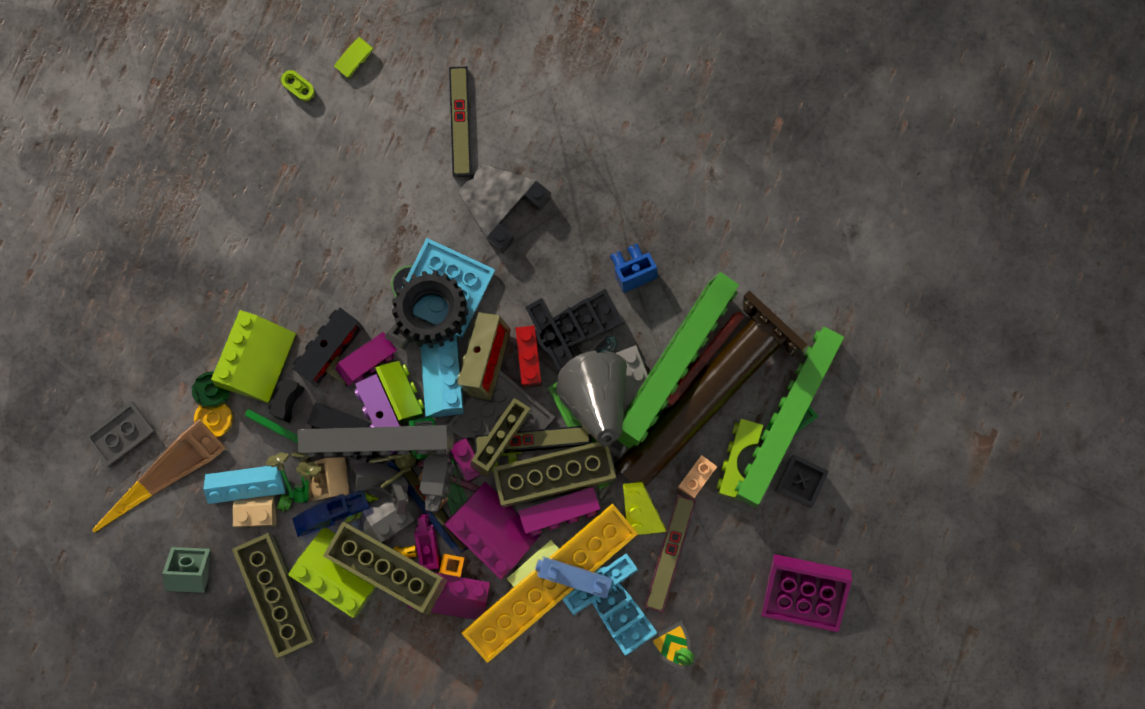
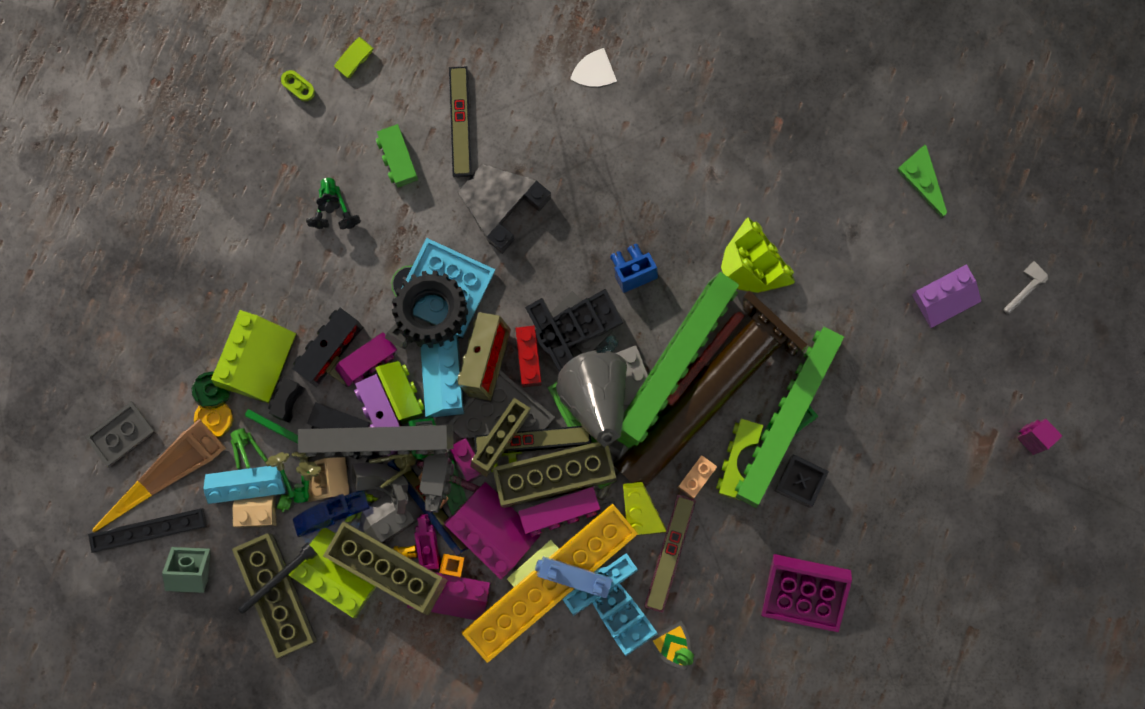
(147, 530): none -> black tile
(239, 440): none -> bright green plant
(306, 553): none -> black piece
(328, 202): none -> black plant
(396, 156): none -> bright green brick
(594, 70): none -> white sticker
(755, 260): none -> lime brick
(921, 175): none -> bright green wing
(948, 296): none -> medium lavender slope
(1039, 277): none -> light grey piece
(1039, 436): none -> magenta brick

